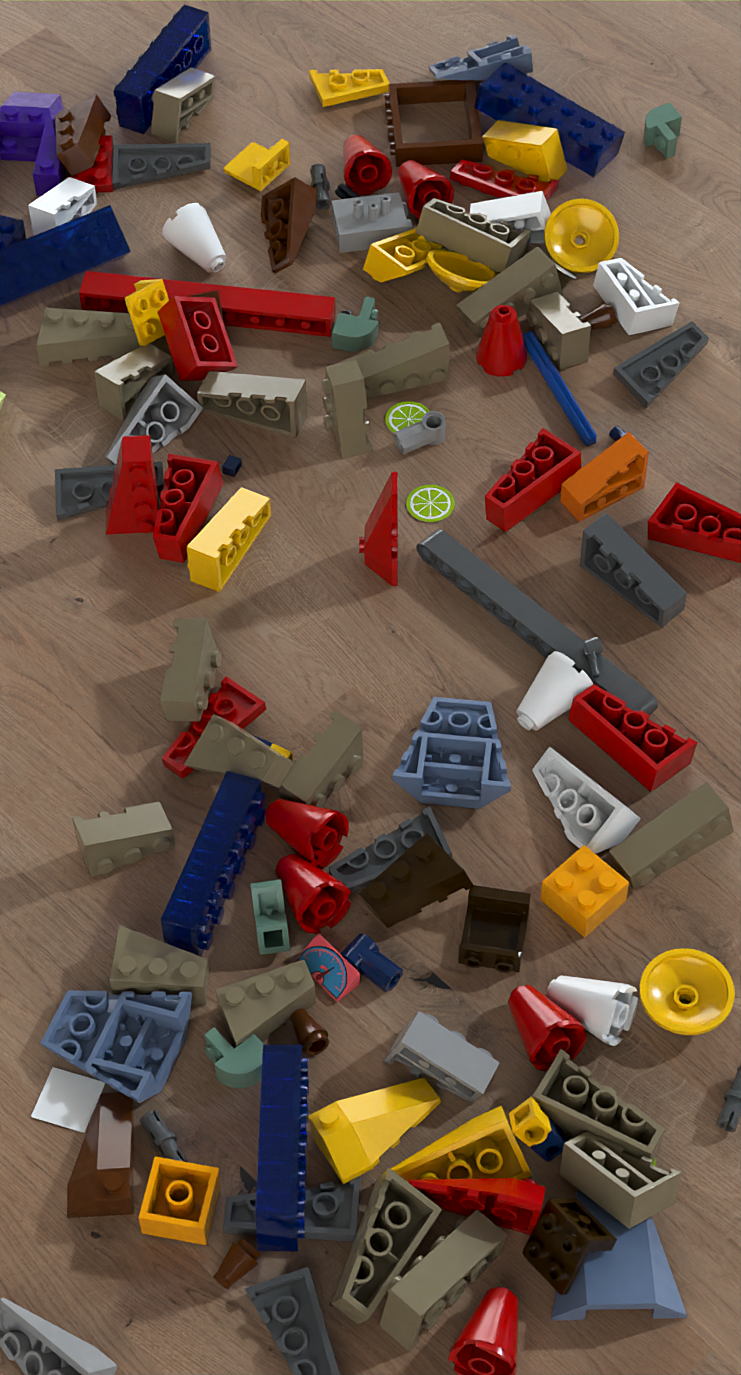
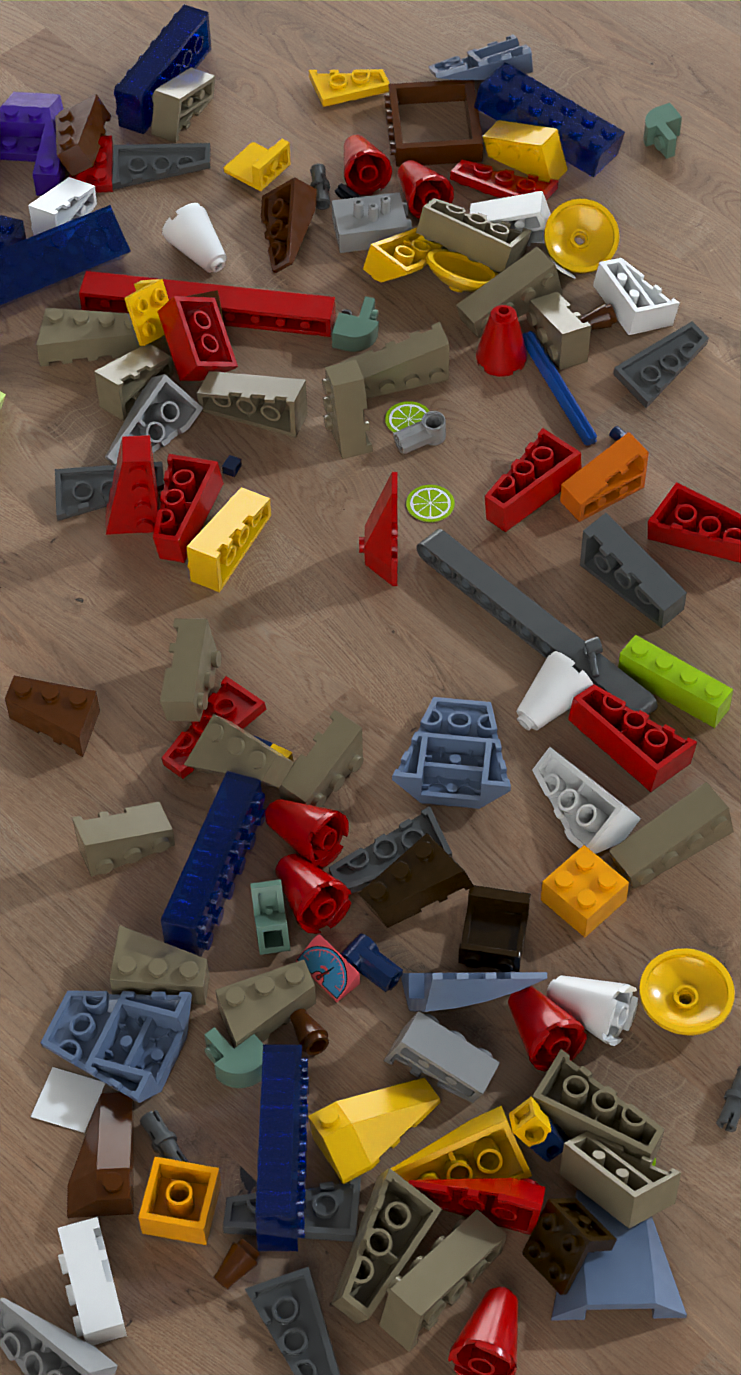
(55, 710): none -> reddish brown wedge
(91, 1282): none -> white wedge
(454, 990): none -> sand blue wedge
(676, 681): none -> lime brick

